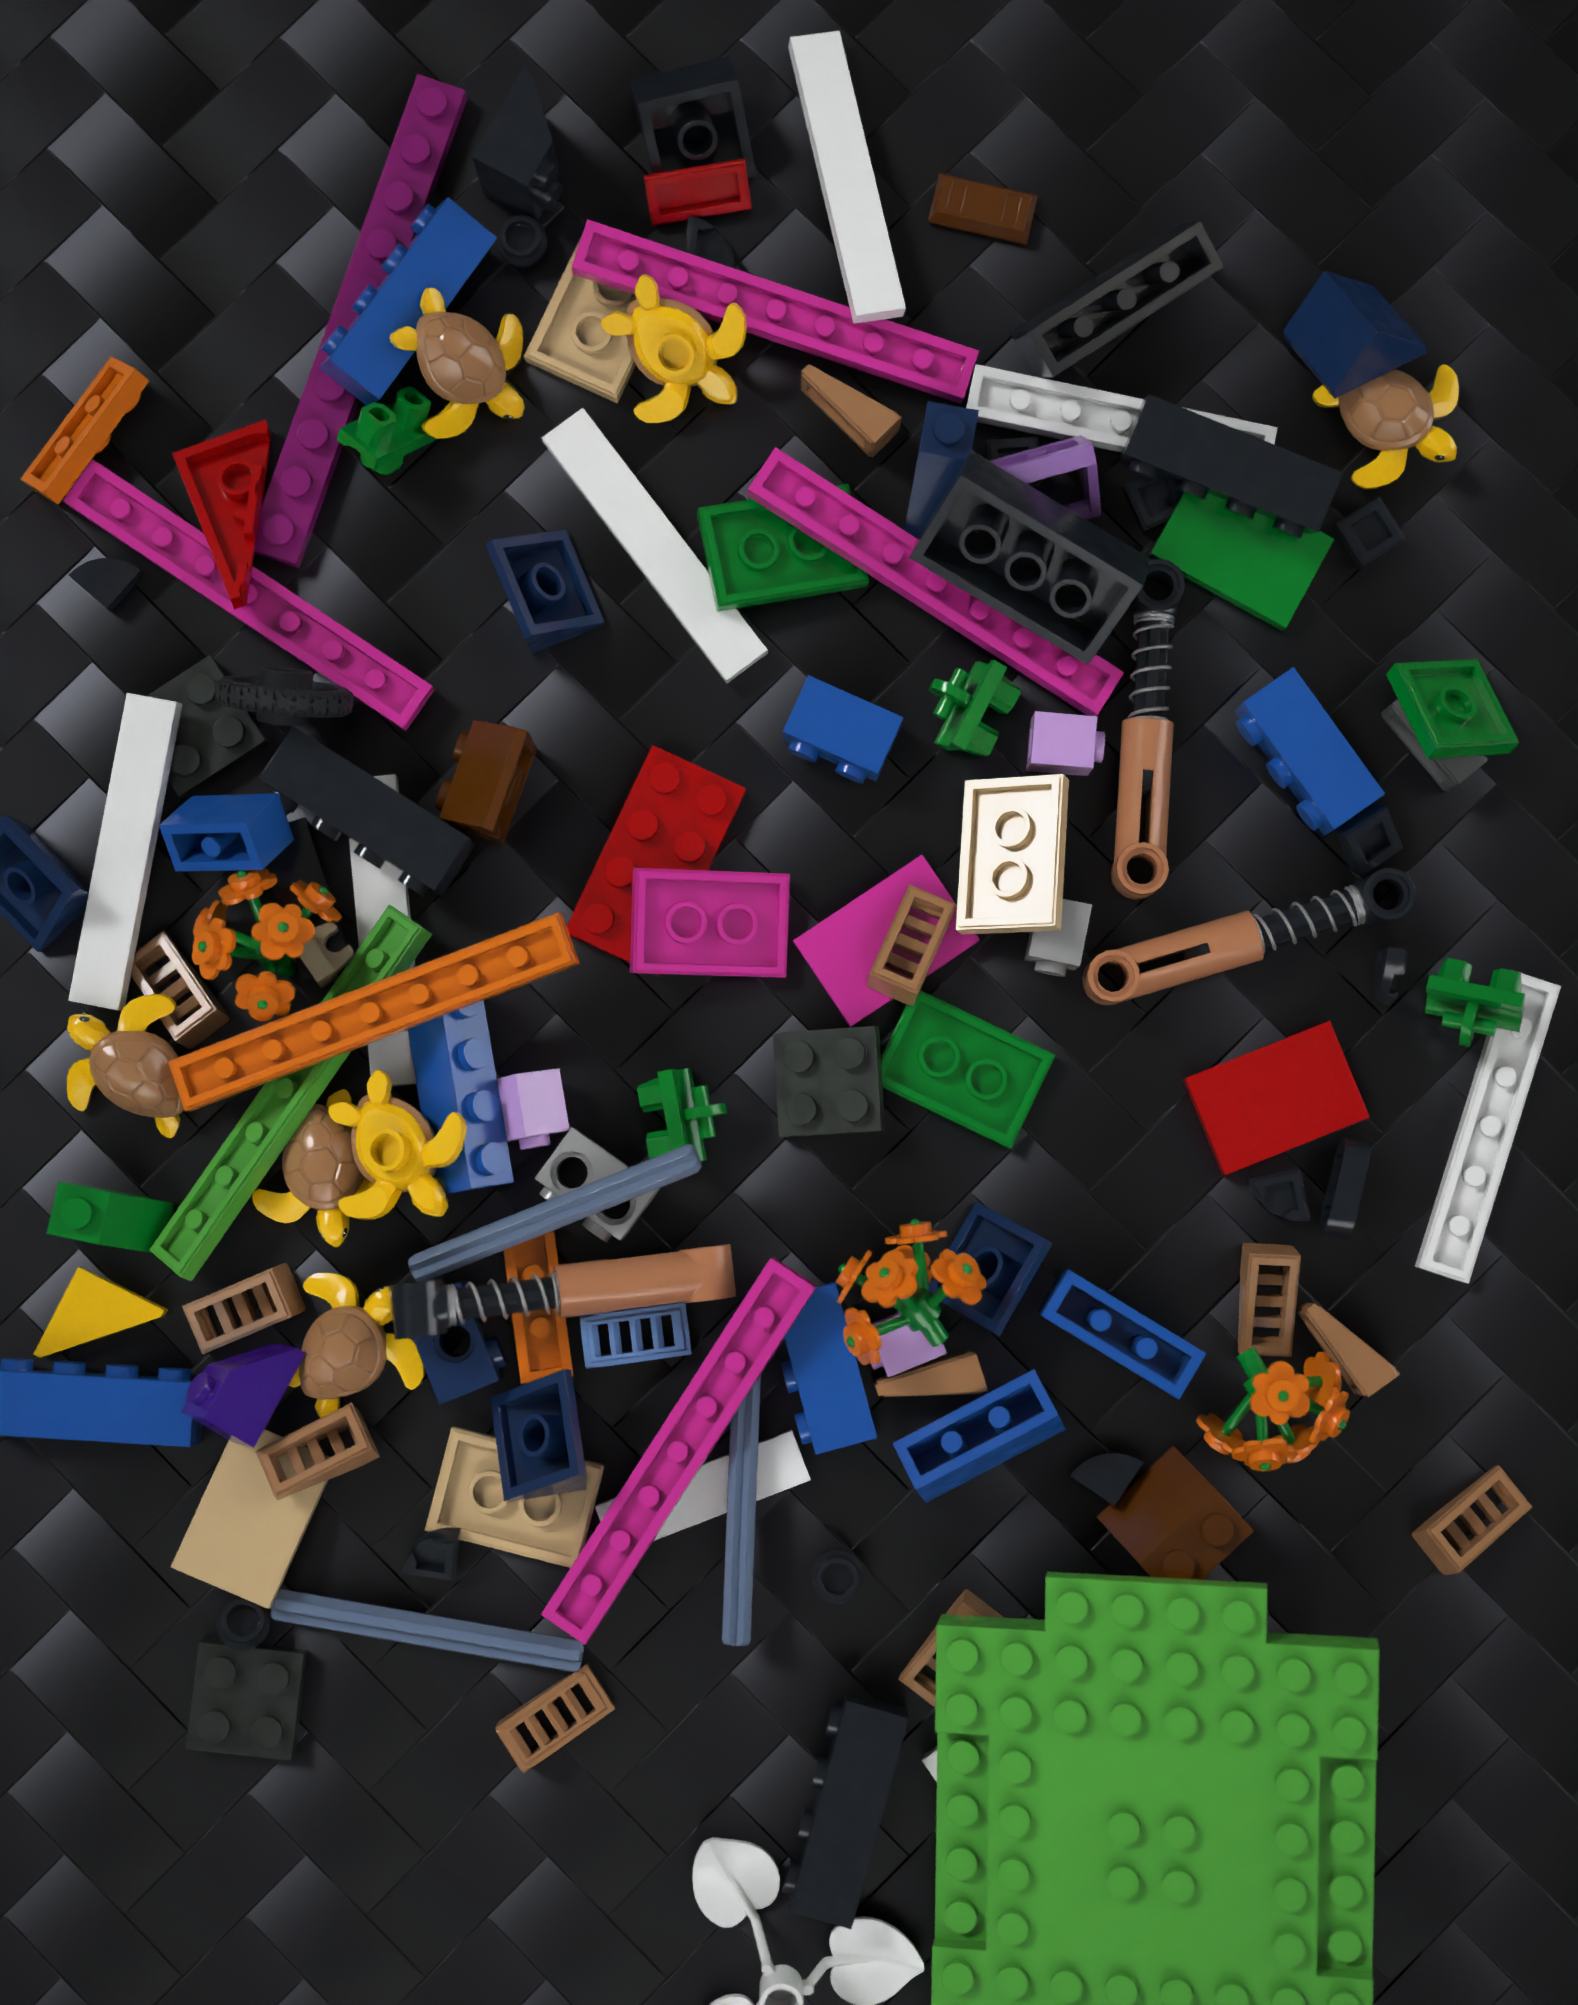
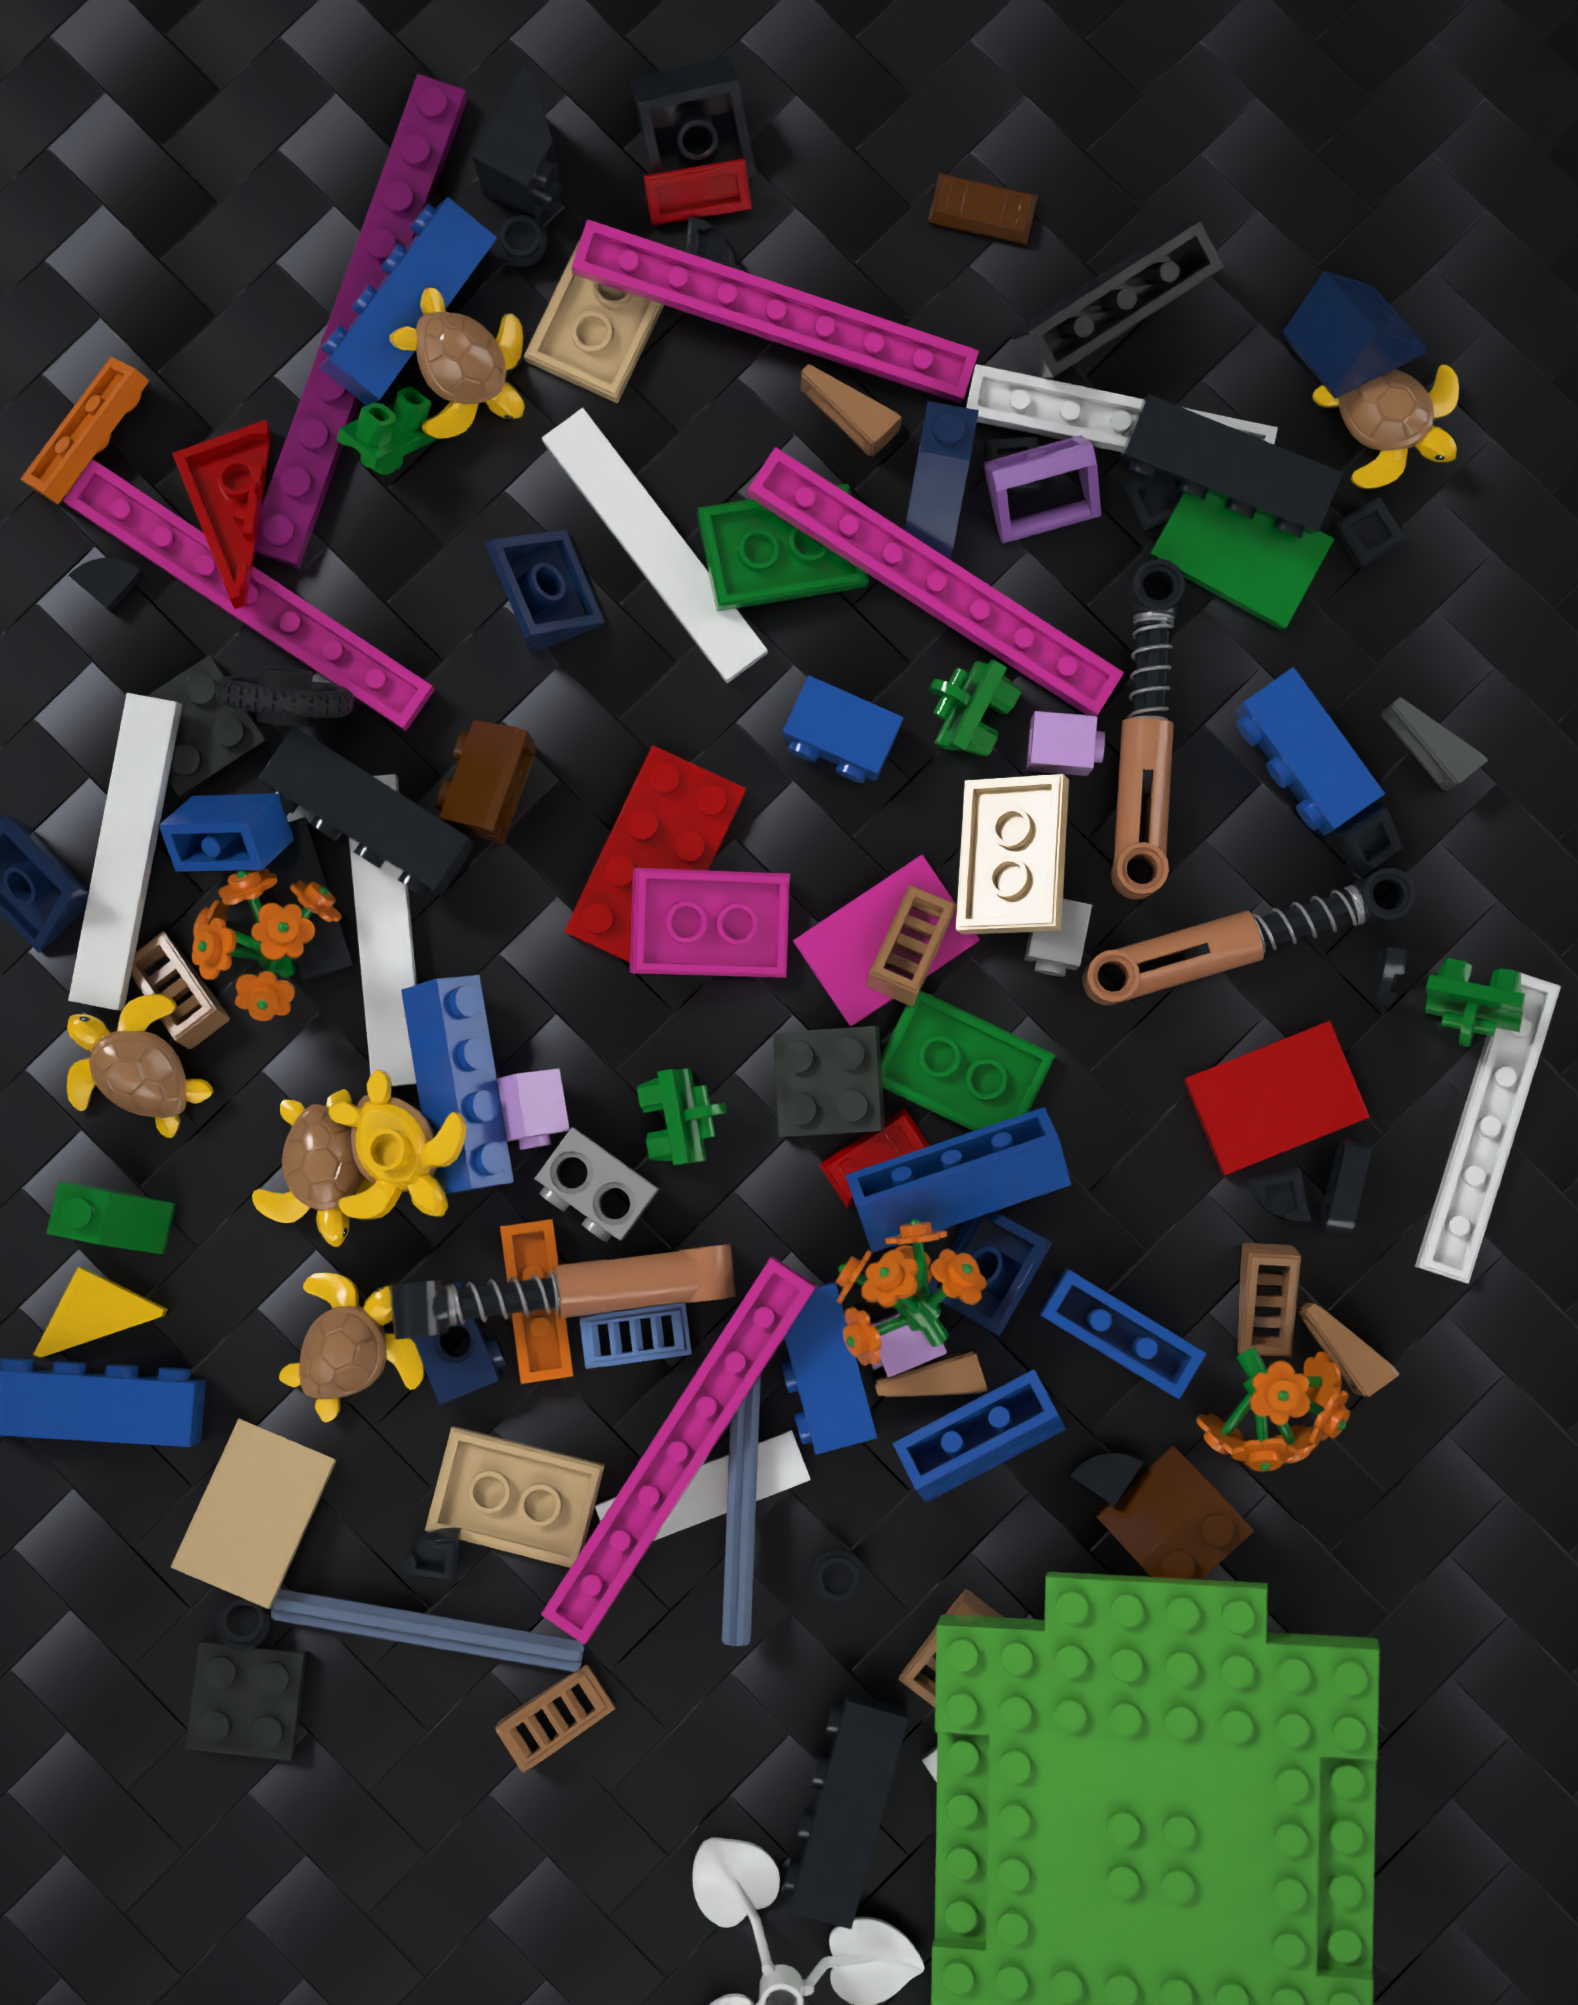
(242, 1391): dark purple slope -> none
(274, 1292): medium nougat slope -> none
(276, 1113): bright green tile -> none
(310, 1435): medium nougat slope -> none
(321, 962): dark tan tile -> none
(374, 1012): orange tile -> none
(539, 1438): dark blue slope -> none
(555, 1213): sand blue axle -> none
(677, 349): yellow animal -> none
(846, 177): white tile -> none
(872, 1148): none -> red tile
(960, 1177): none -> blue brick
(1030, 558): black brick -> none
(1439, 1549): medium nougat slope -> none
(1452, 708): green tile -> none

